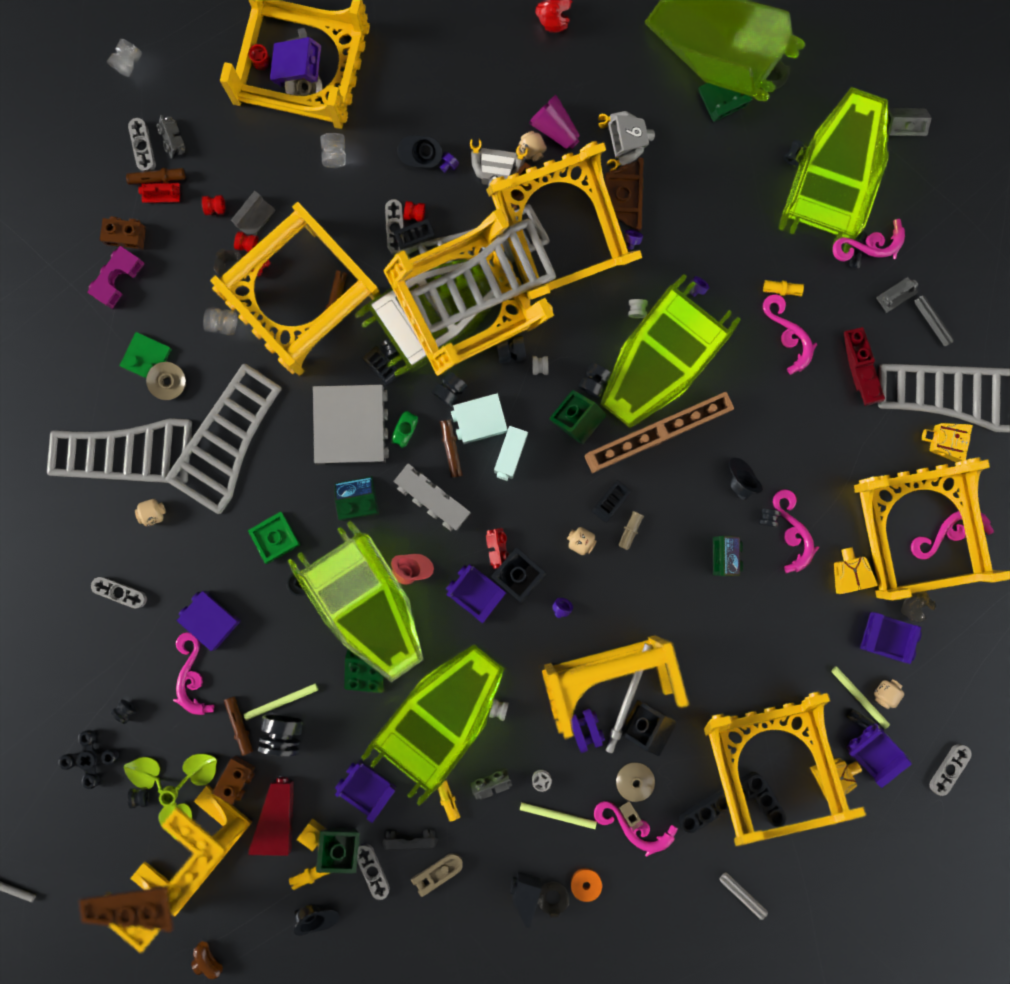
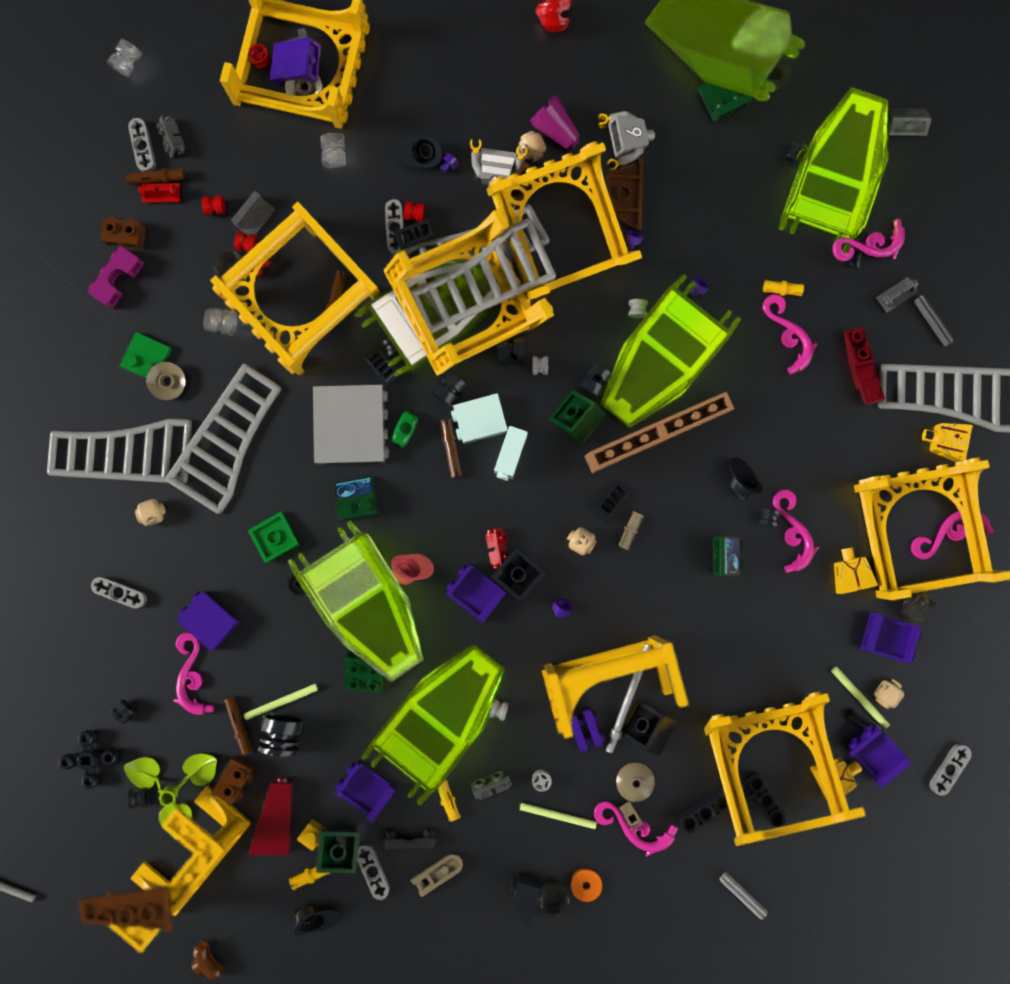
(432, 497): light grey wedge -> none

